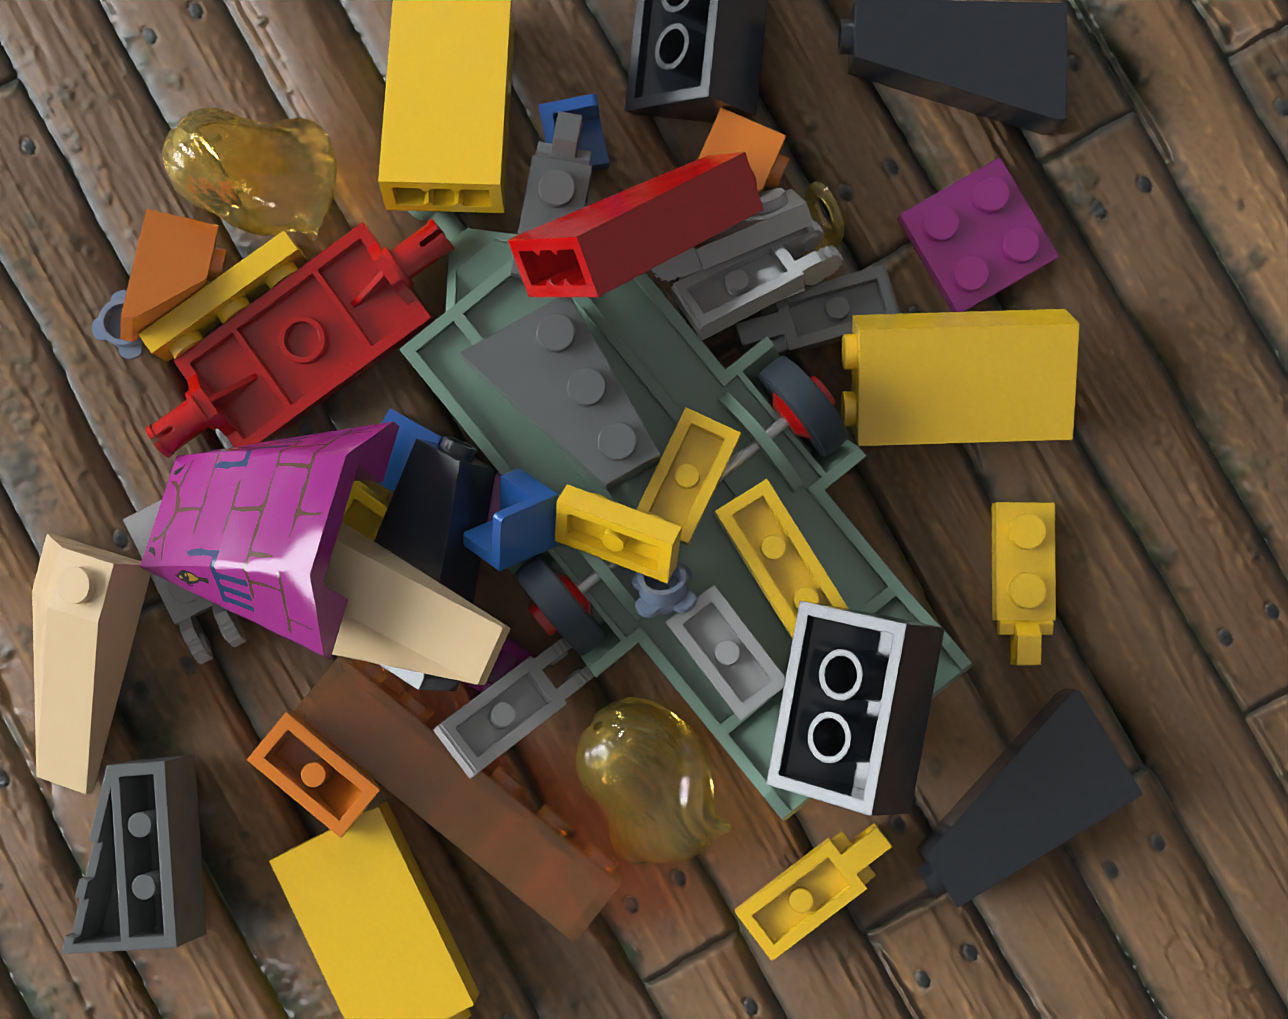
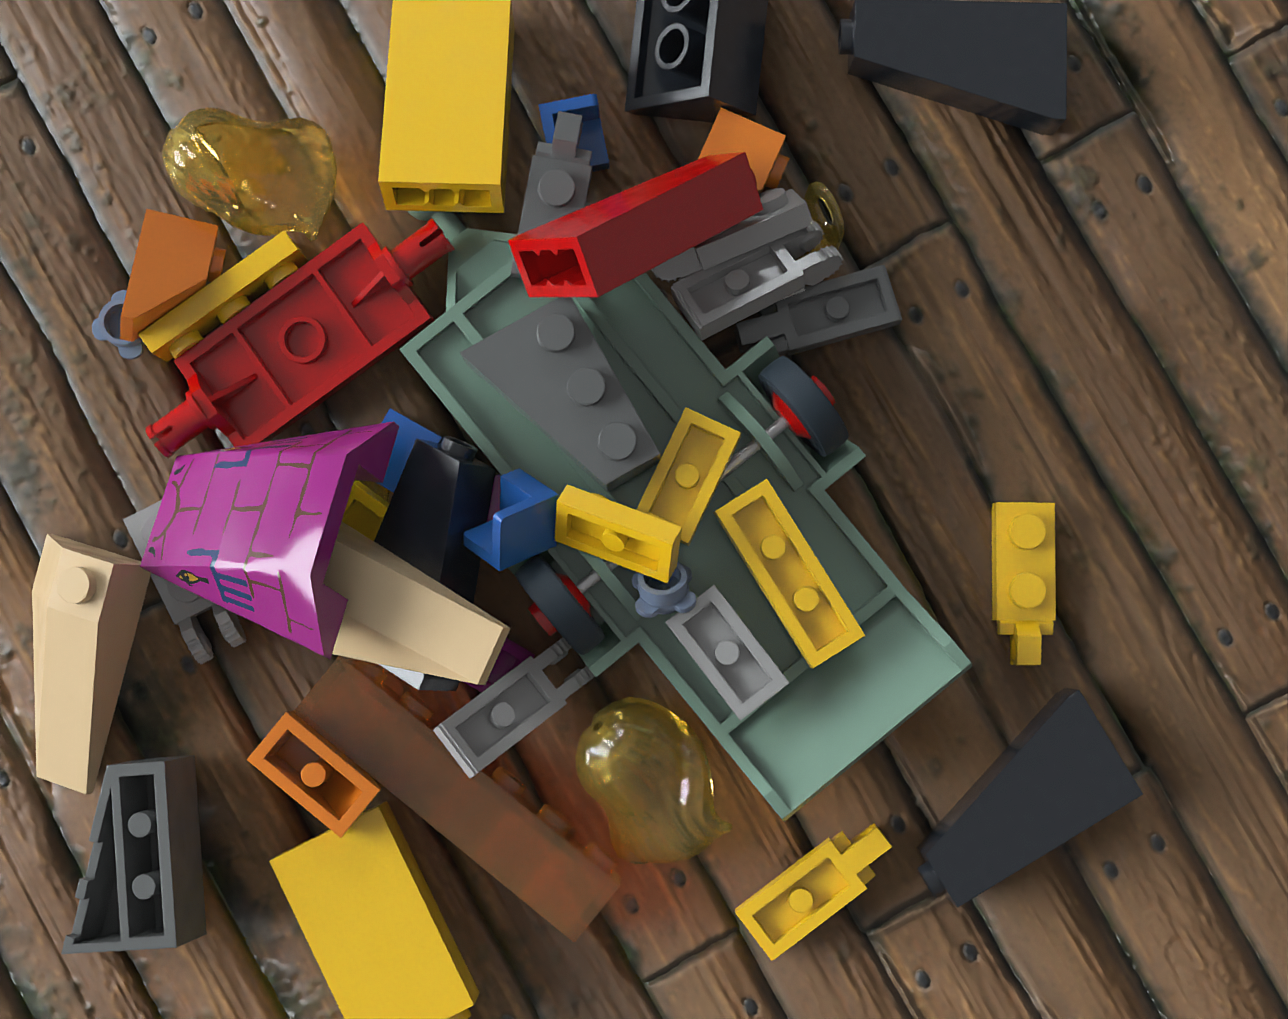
(855, 708): black slope -> none
(961, 377): yellow brick -> none
(977, 237): magenta plate -> none

